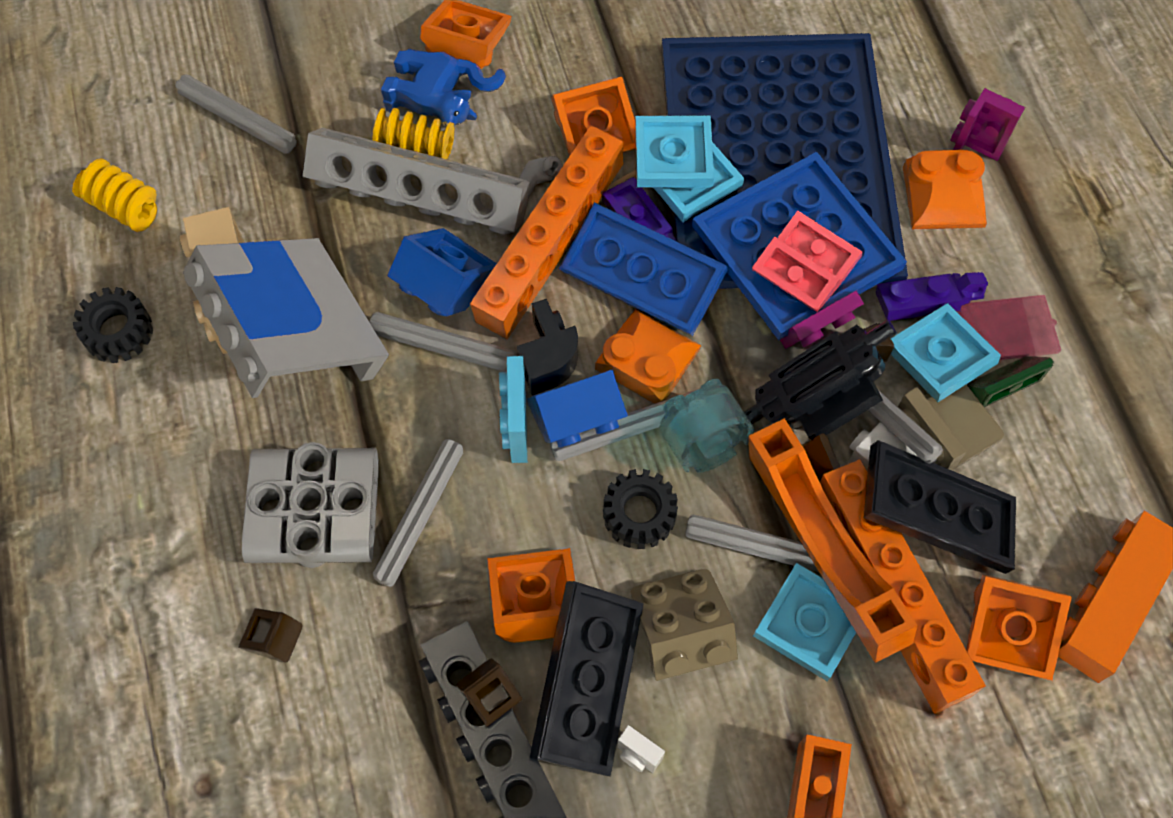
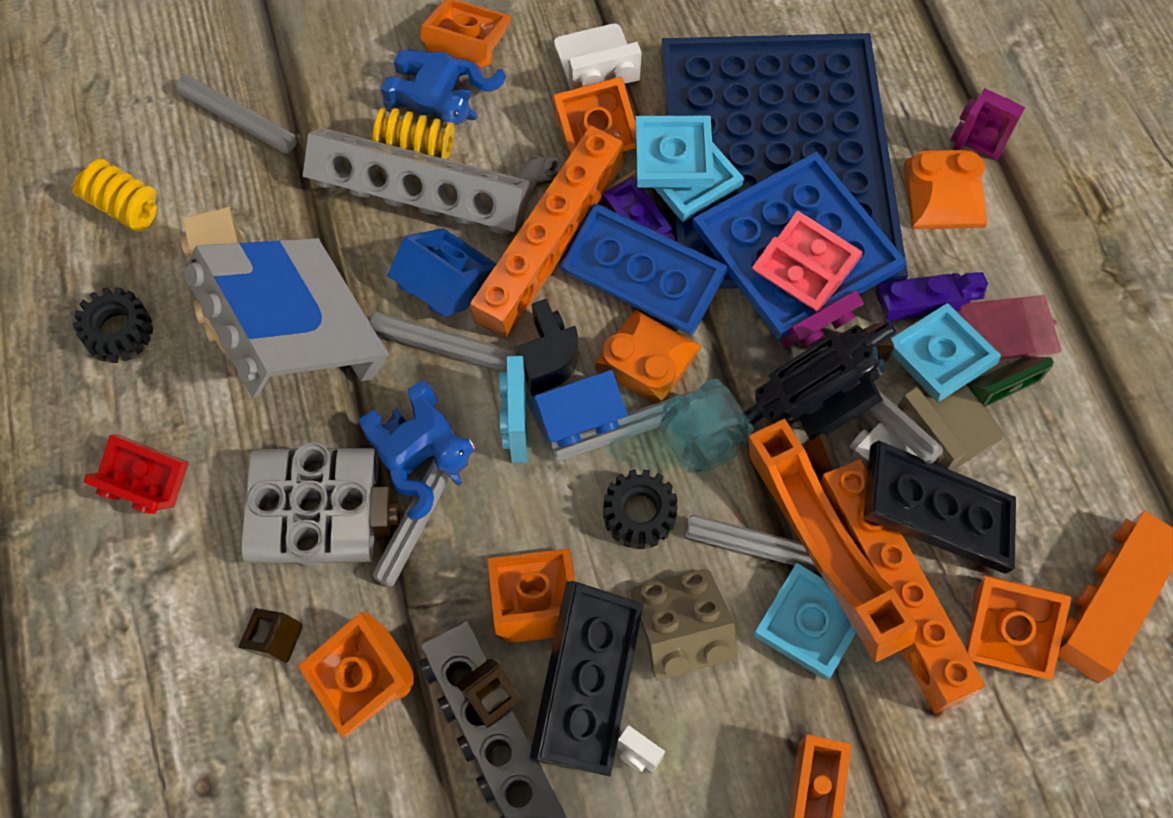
(138, 475): none -> red bracket
(357, 673): none -> orange slope
(383, 513): none -> dark brown plate
(409, 443): none -> blue animal
(598, 56): none -> white bracket

